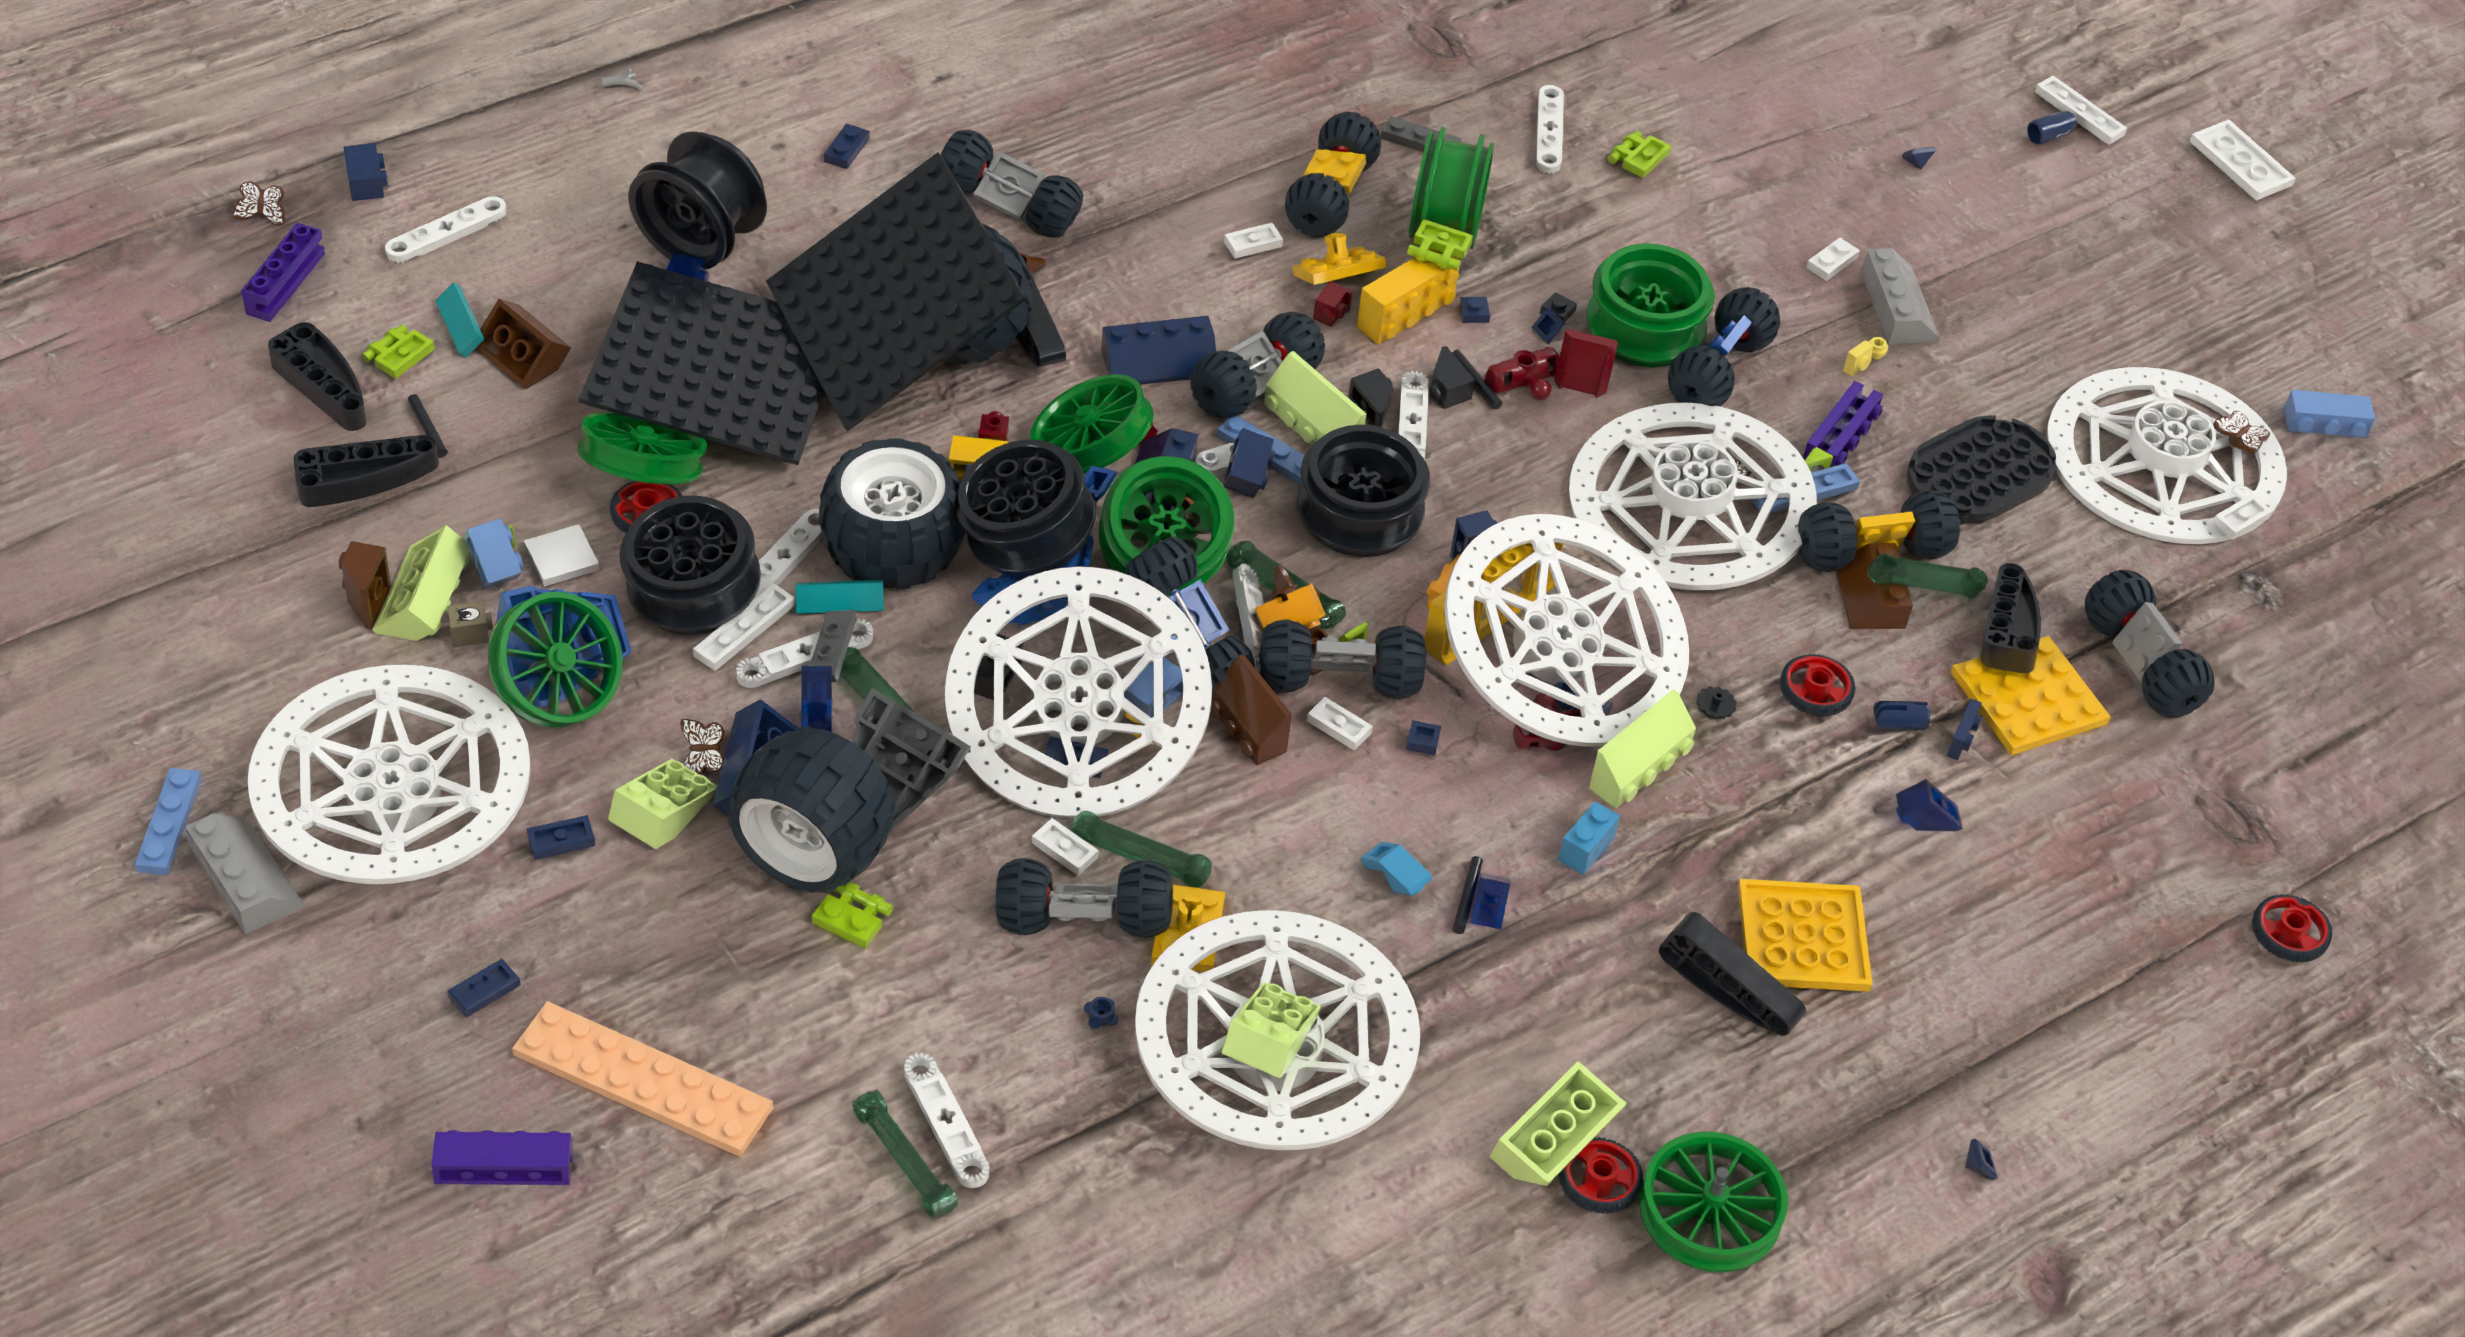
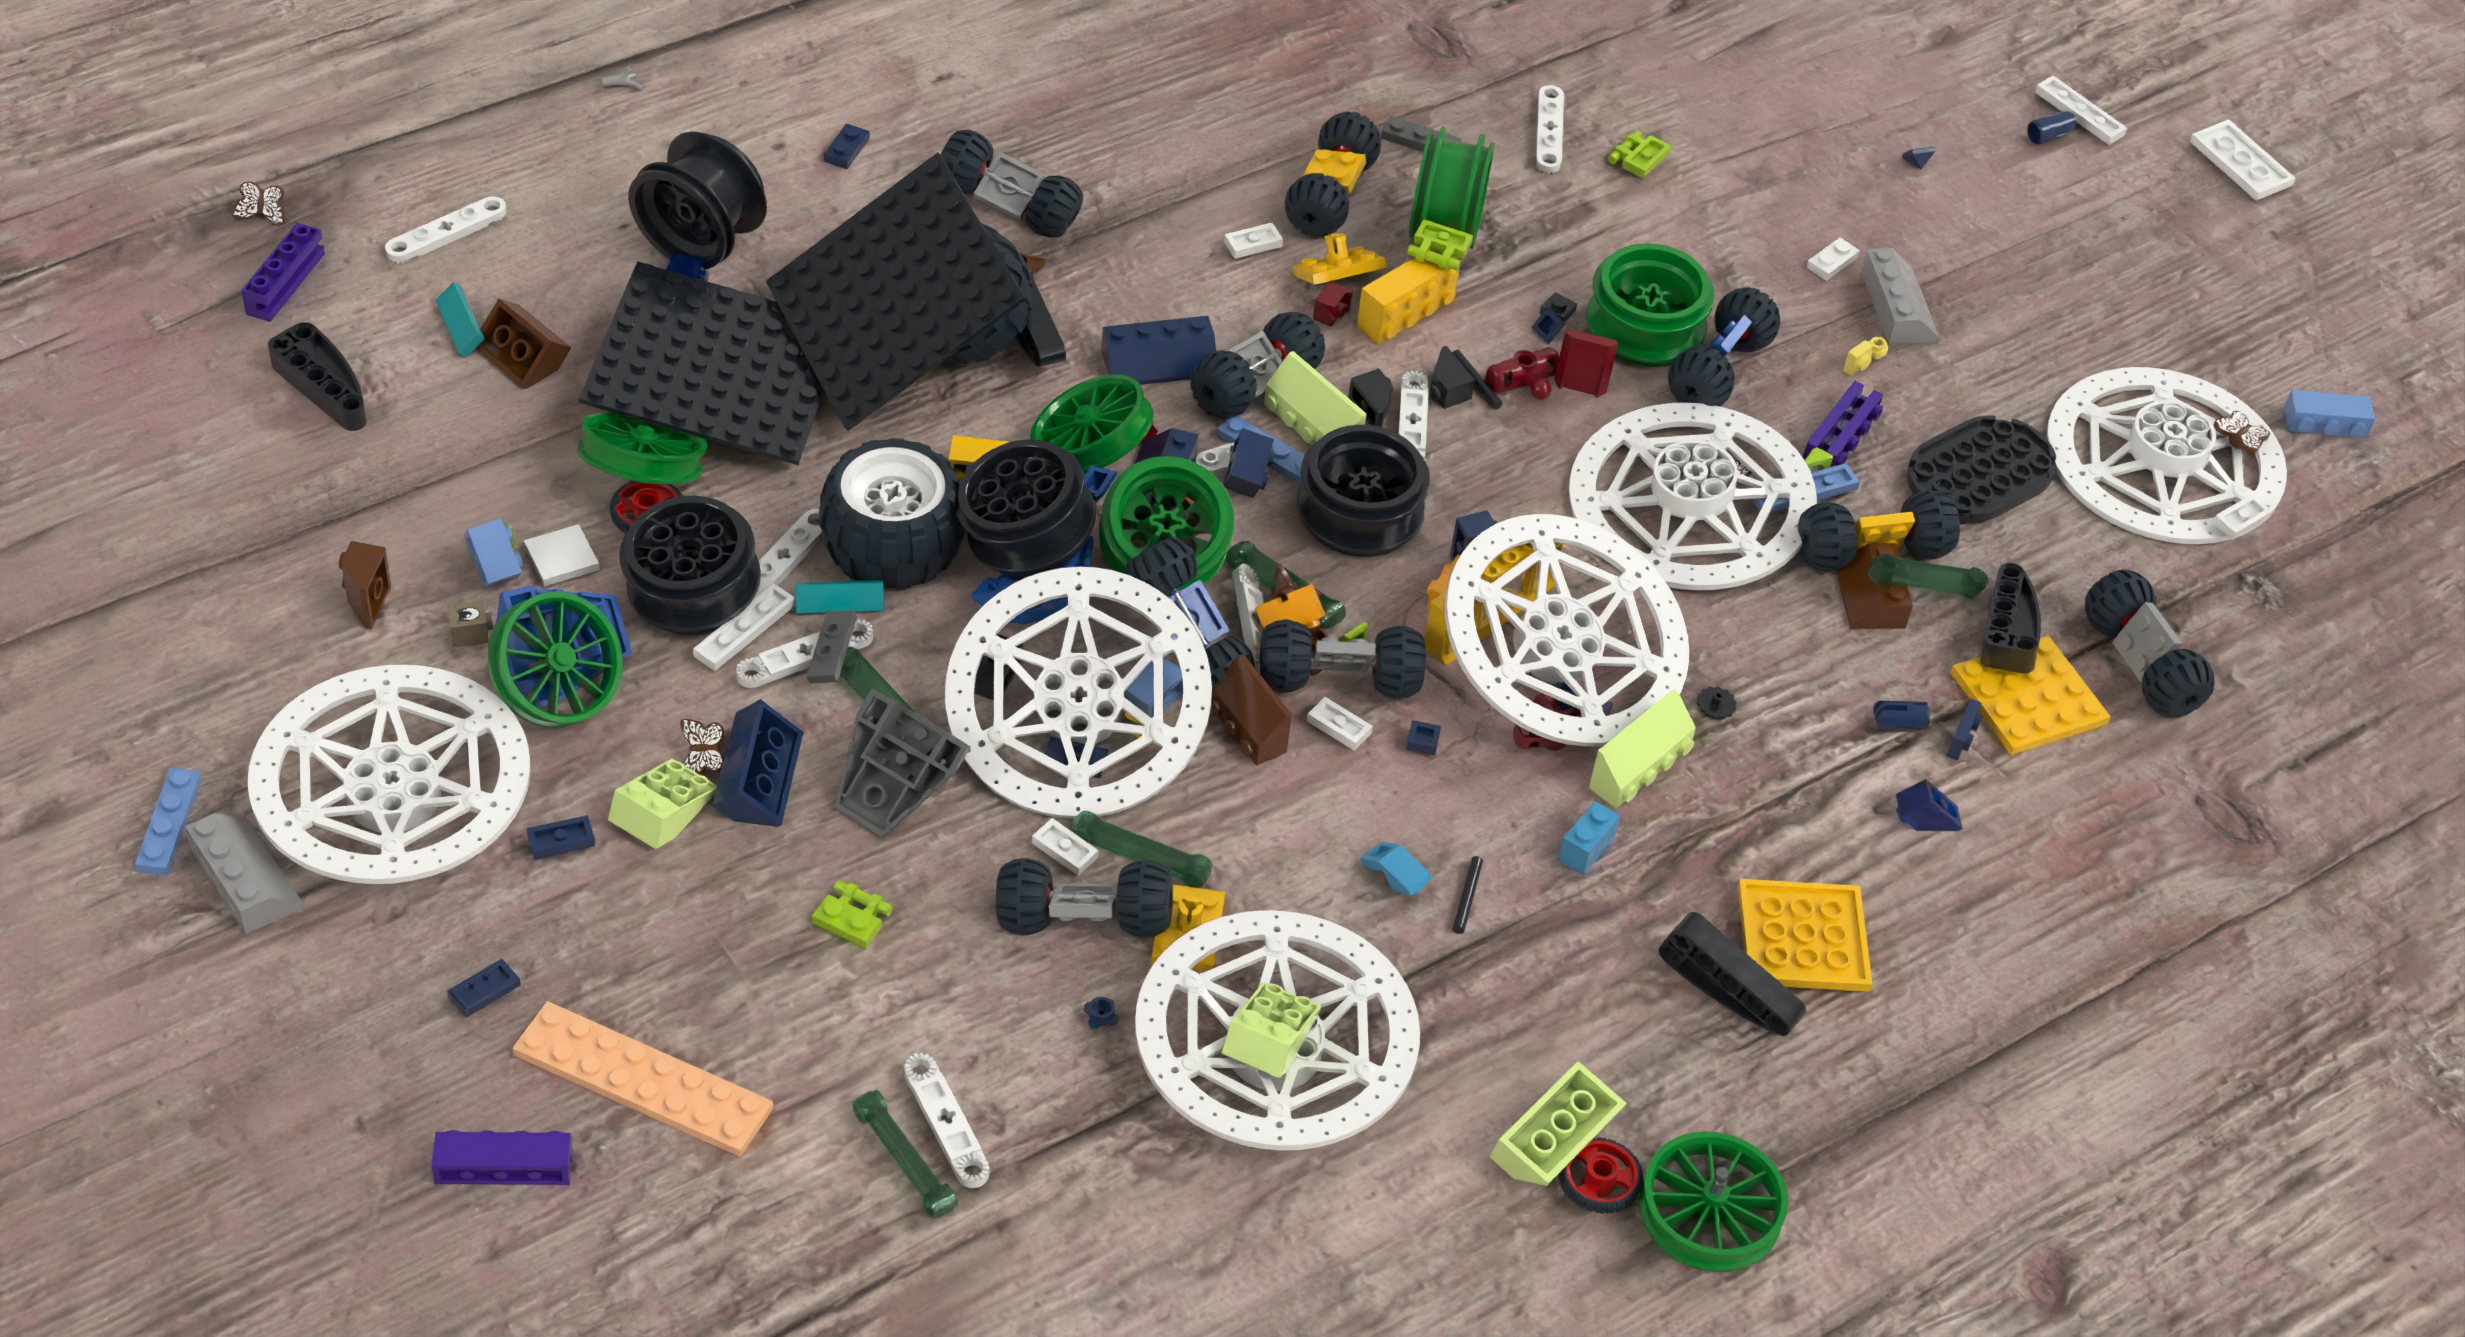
(362, 468): black beam -> none
(364, 171): dark blue brick -> none
(403, 354): lime plate -> none
(423, 586): yellowish green slope -> none
(426, 423): black bar -> none
(811, 809): black wheel -> none
(816, 697): clear blue slope -> none
(994, 426): dark red brick -> none
(1474, 309): dark blue plate -> none
(1490, 900): clear blue slope -> none
(1818, 685): red wheel -> none
(1980, 1160): dark blue slope -> none
(2291, 930): red wheel -> none

